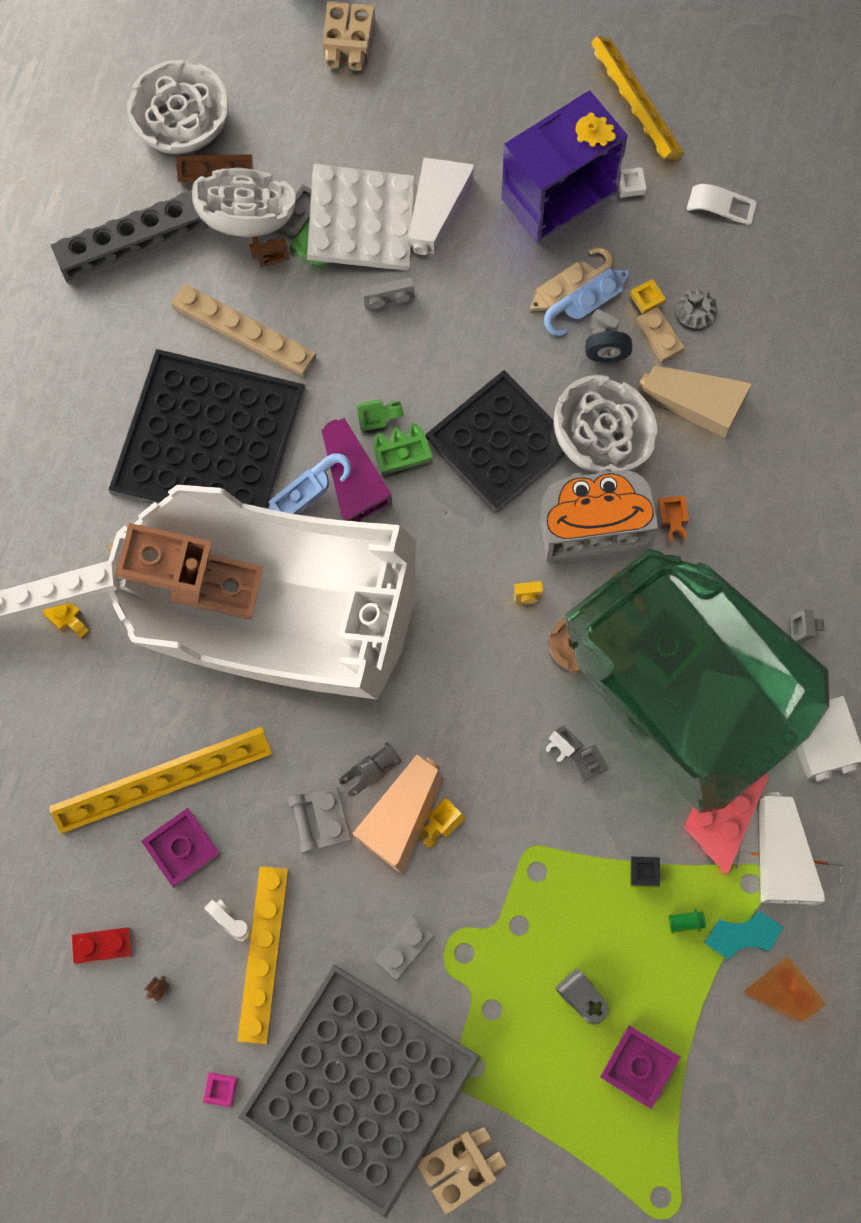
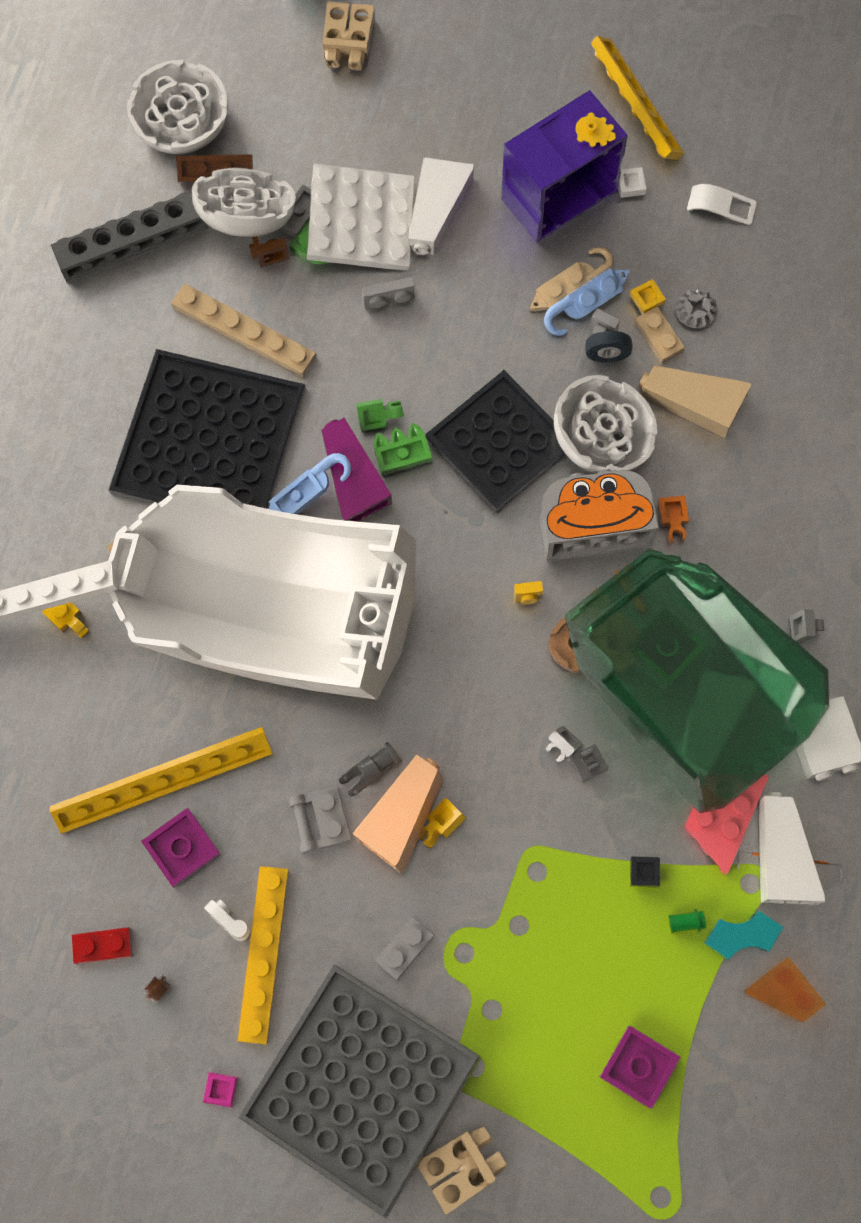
(189, 571): nougat bracket -> none
(580, 992): dark grey piece -> none

